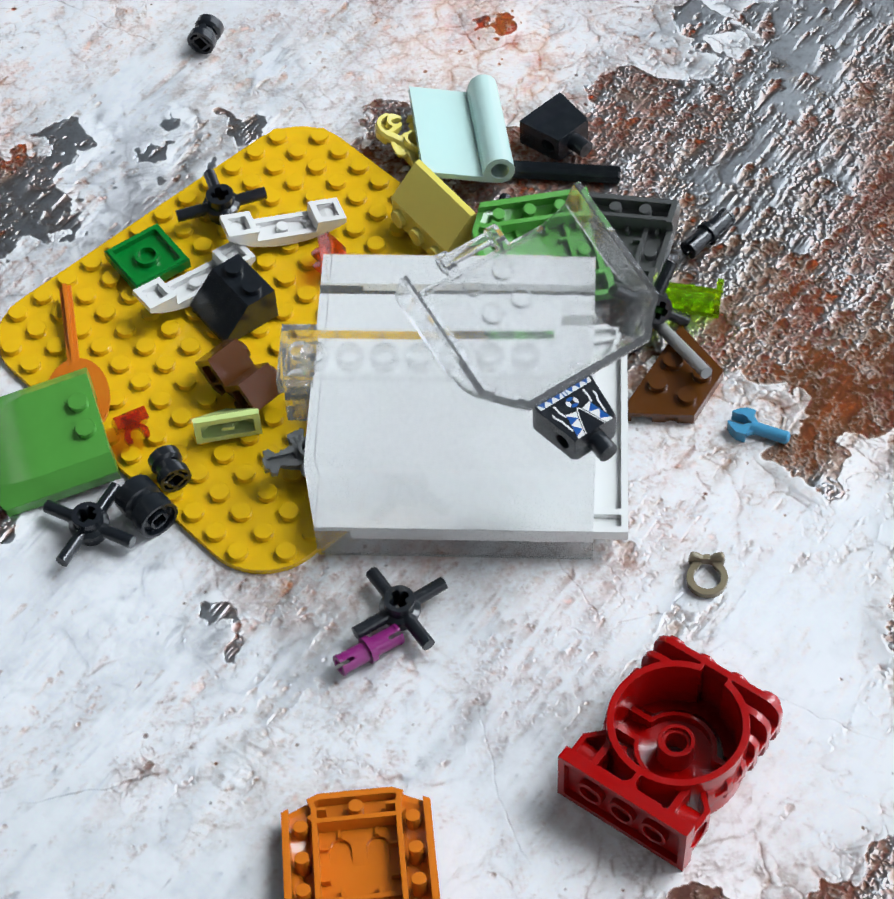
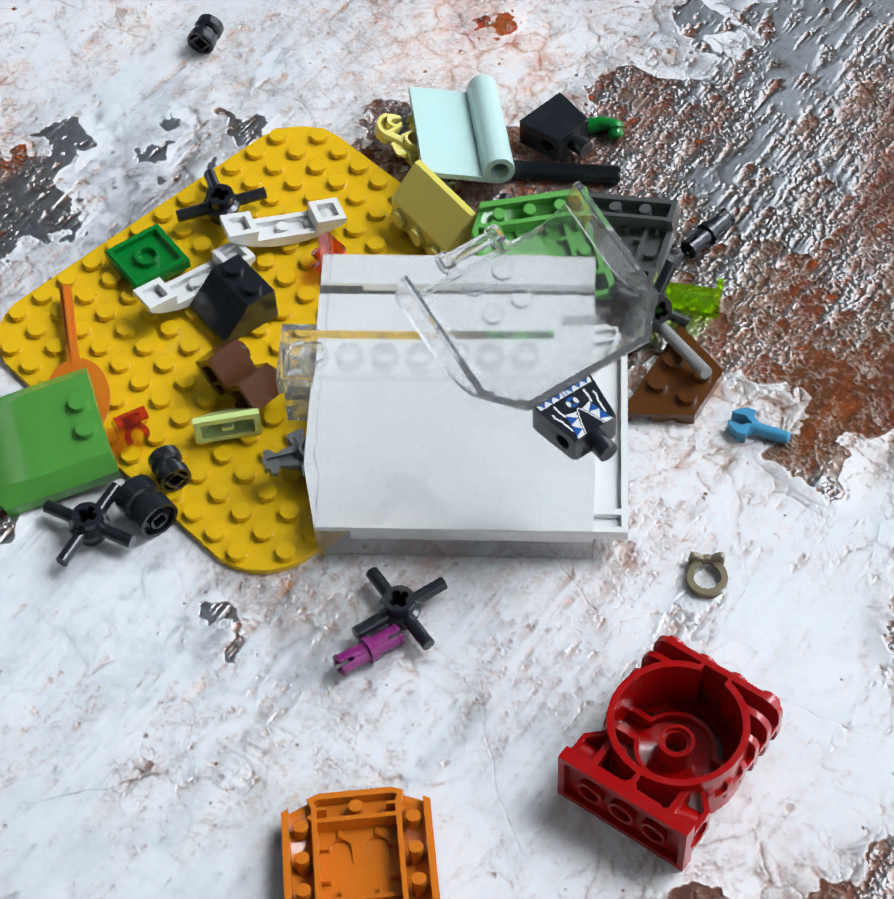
(603, 123): none -> green arm

